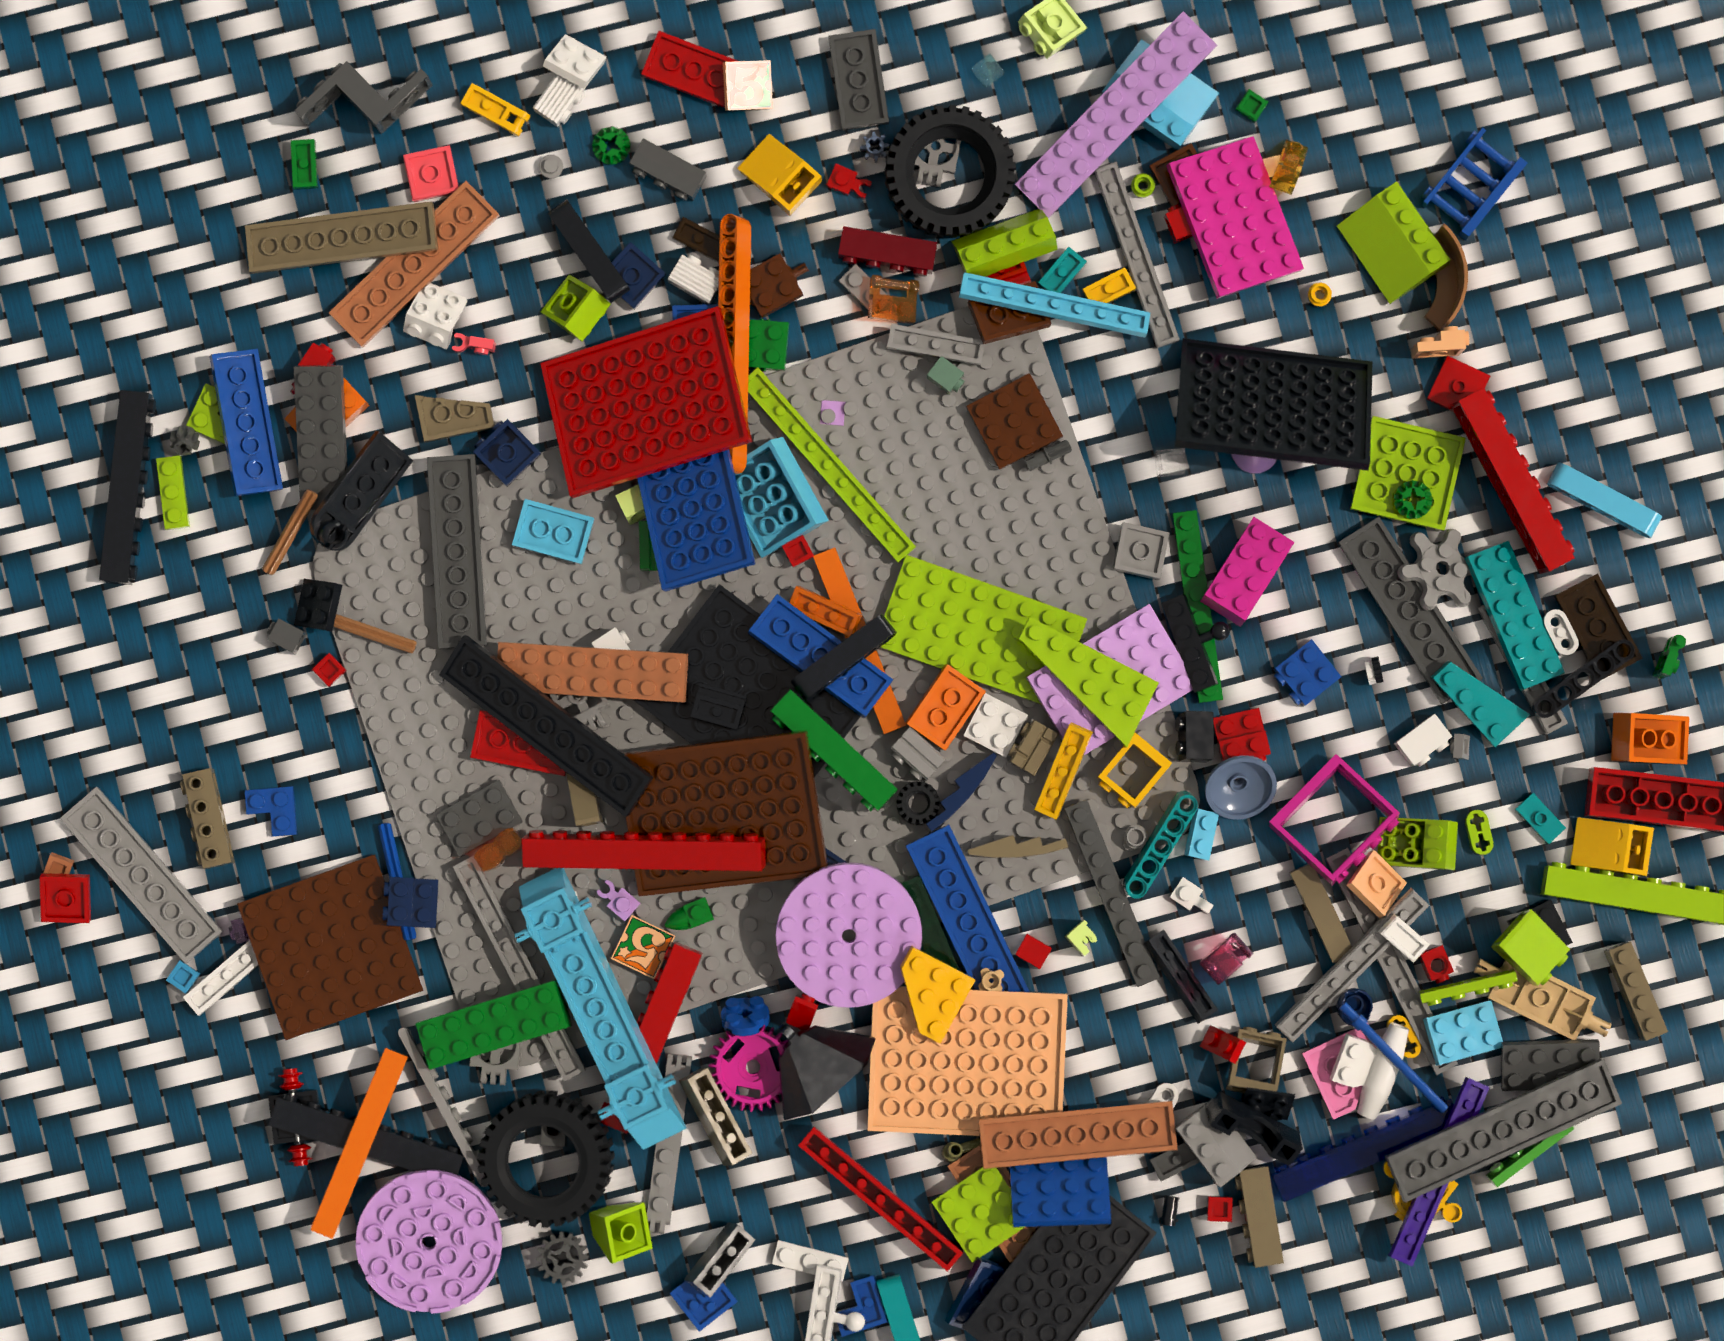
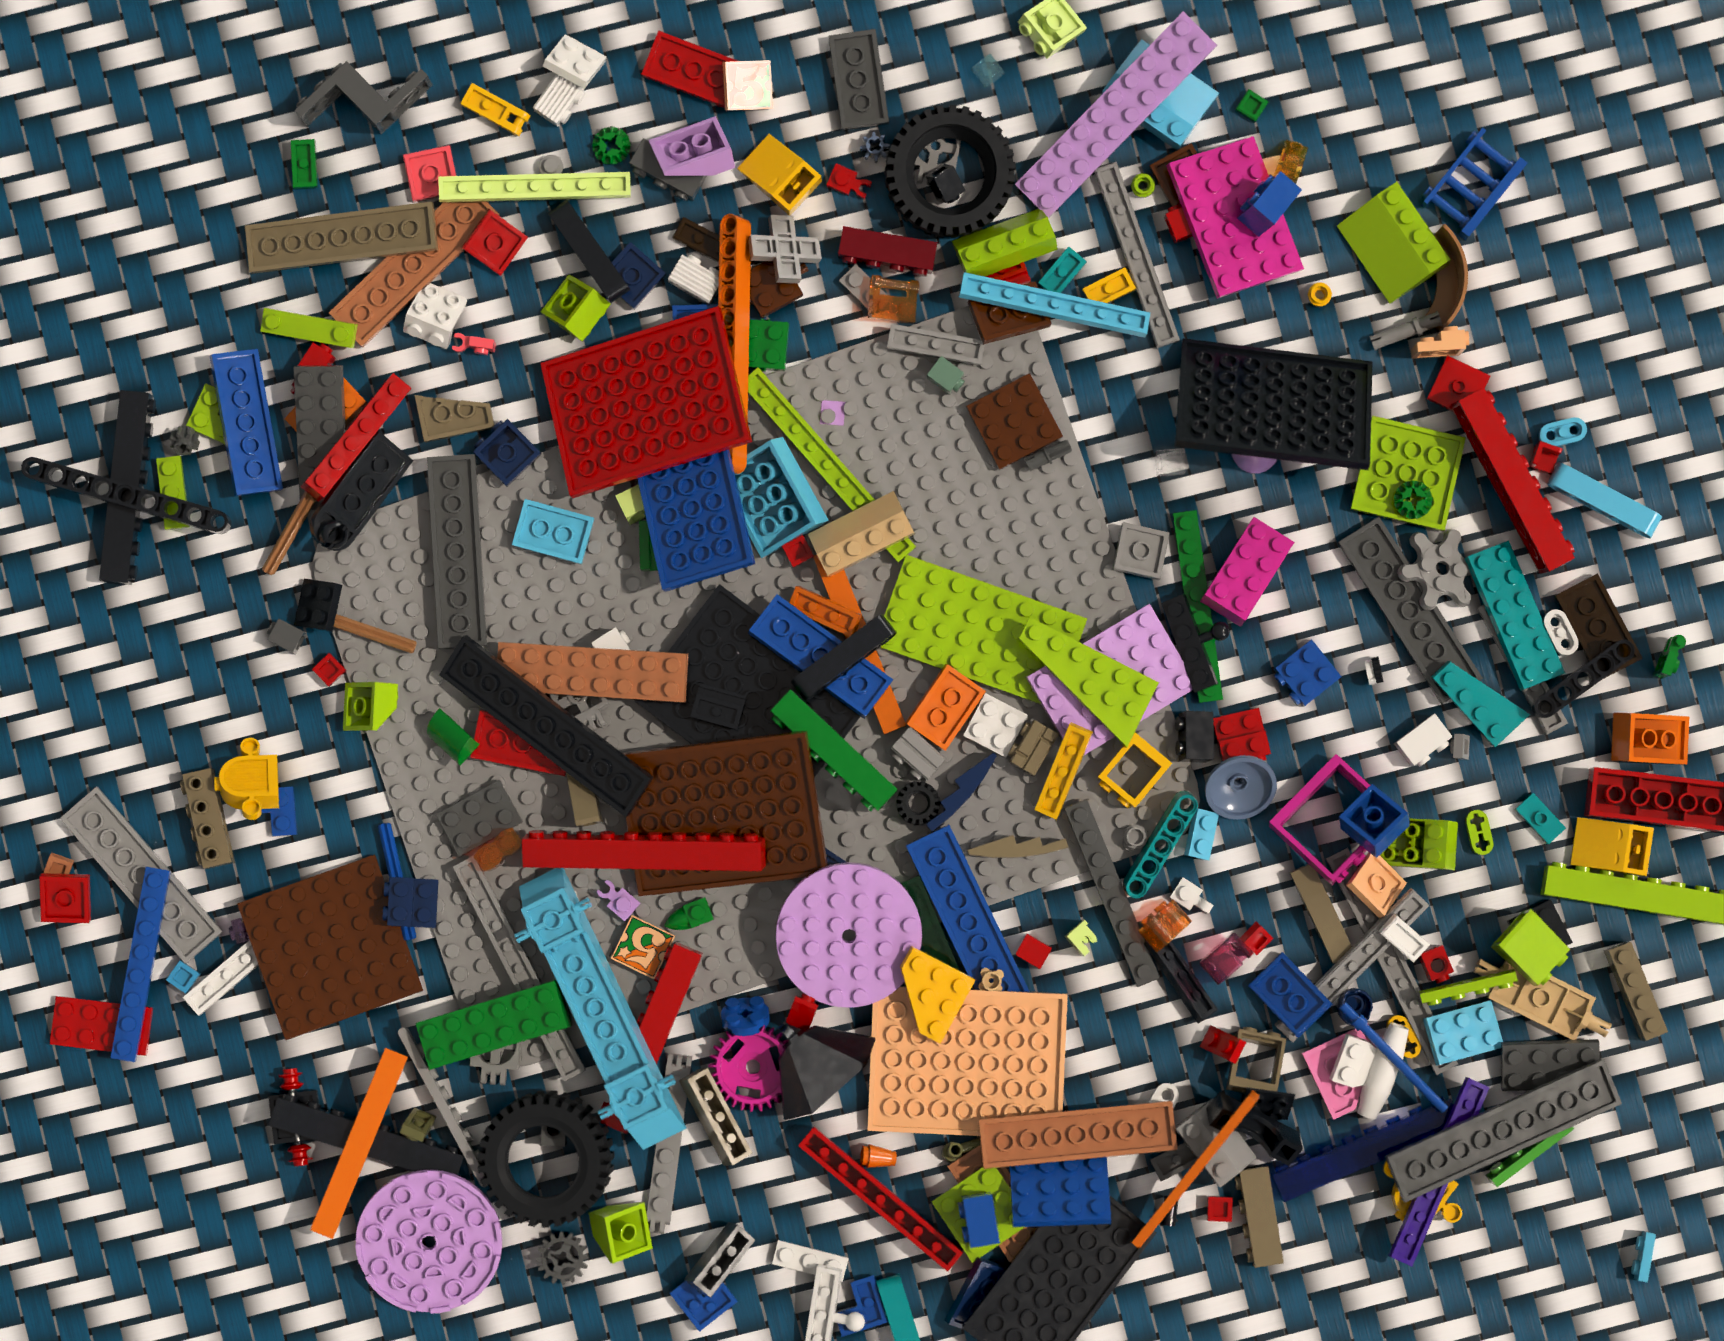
(91, 1024): none -> red plate
(117, 488): none -> black beam
(140, 964): none -> blue plate
(249, 781): none -> yellow piece
(309, 327): none -> lime plate
(356, 437): none -> red arch
(368, 705): none -> lime slope
(417, 1125): none -> olive plate
(451, 737): none -> green brick
(494, 242): none -> red plate
(534, 187): none -> yellowish green plate
(694, 150): none -> lavender slope
(784, 249): none -> light grey plate
(861, 534): none -> tan slope
(875, 1156): none -> orange cone
(945, 183): none -> black brick
(979, 1219): none -> blue brick
(1164, 925): none -> clear orange brick
(1196, 1169): none -> orange tile
(1256, 938): none -> red plate
(1268, 203): none -> blue brick
(1290, 994): none -> blue tile
(1374, 820): none -> blue brick
(1406, 330): none -> light grey pin
(1544, 457): none -> red panel
(1561, 431): none -> medium azure plate
(1642, 1265): none -> medium azure plate

